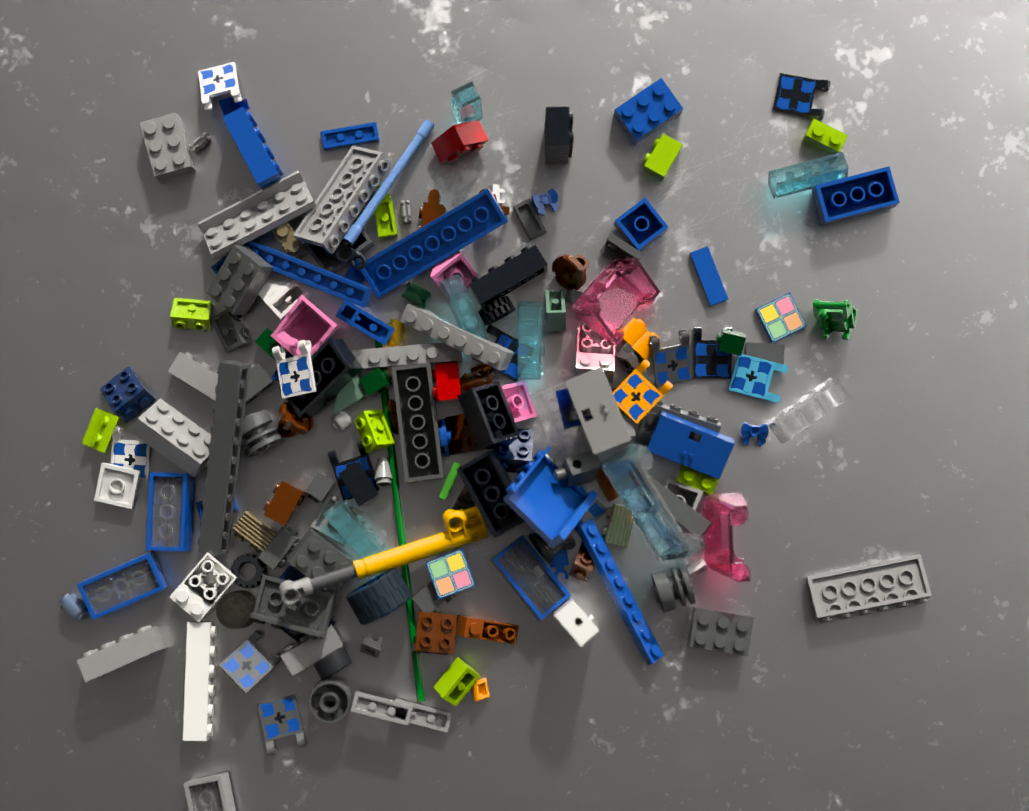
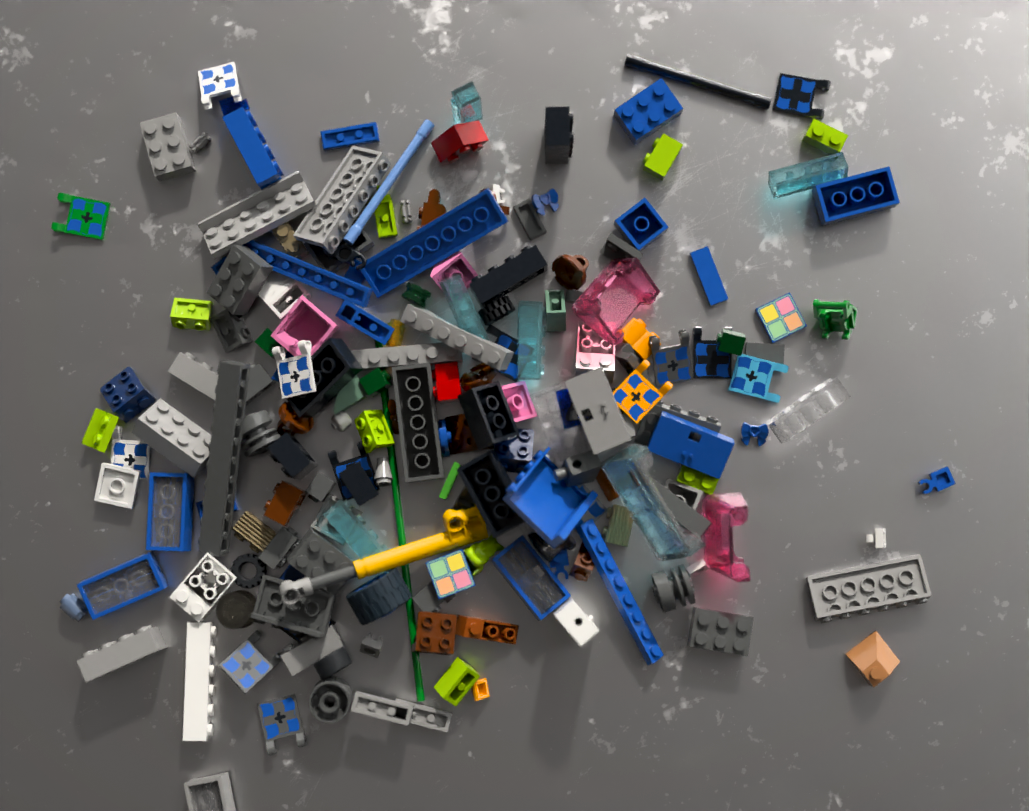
(85, 217): none -> green flag
(292, 456): none -> black brick
(480, 554): none -> lime hair
(755, 99): none -> black piece
(873, 659): none -> medium nougat slope
(879, 537): none -> white tile
(939, 480): none -> blue plate

